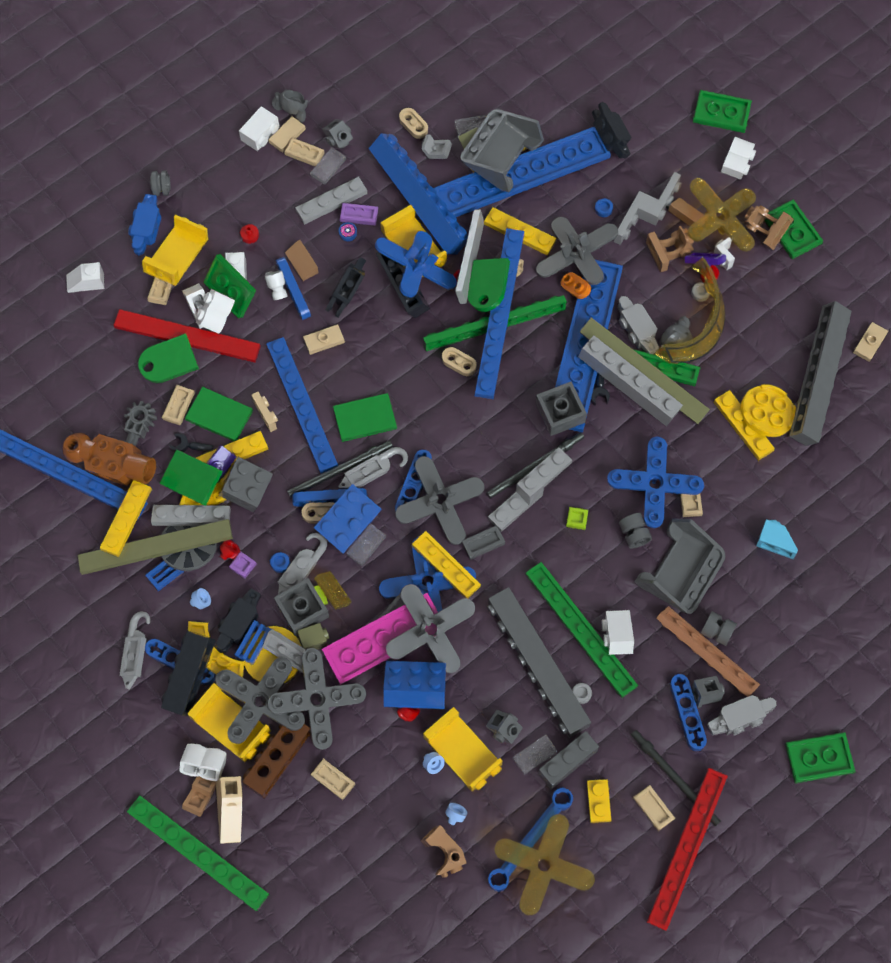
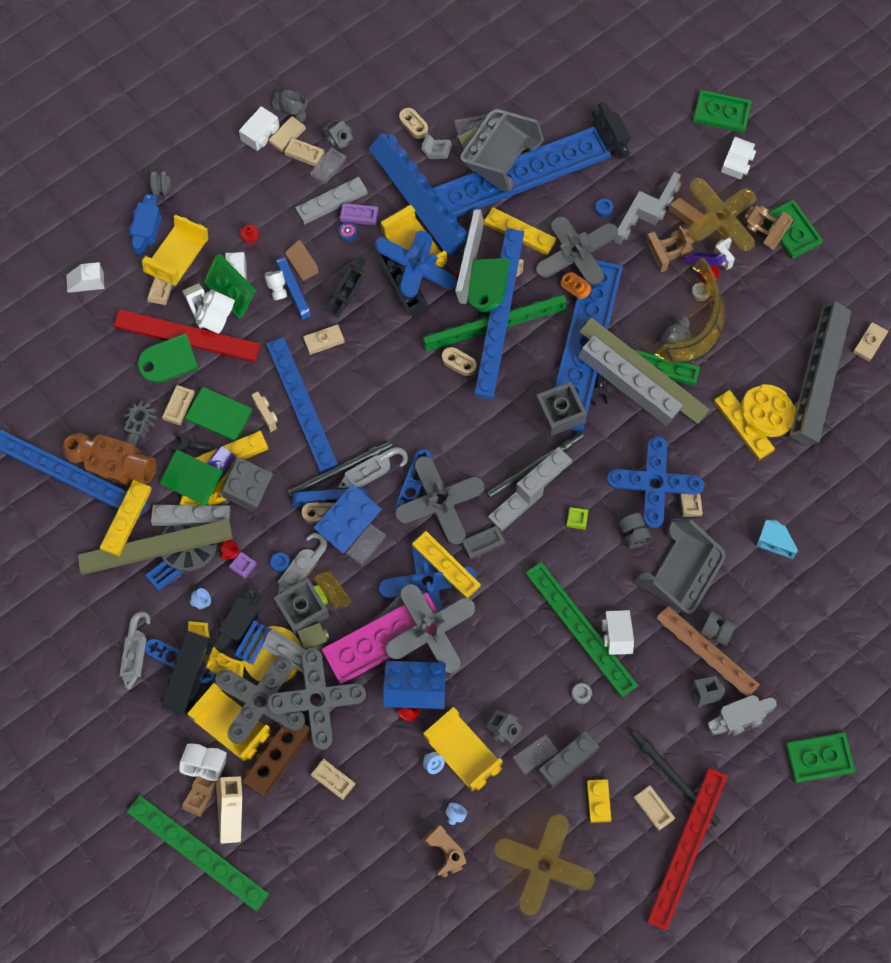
(365, 417): green tile -> none
(532, 836): blue piece -> none
(539, 663): dark grey brick -> none
(638, 325): light grey hinge -> none
(691, 711): blue beam -> none

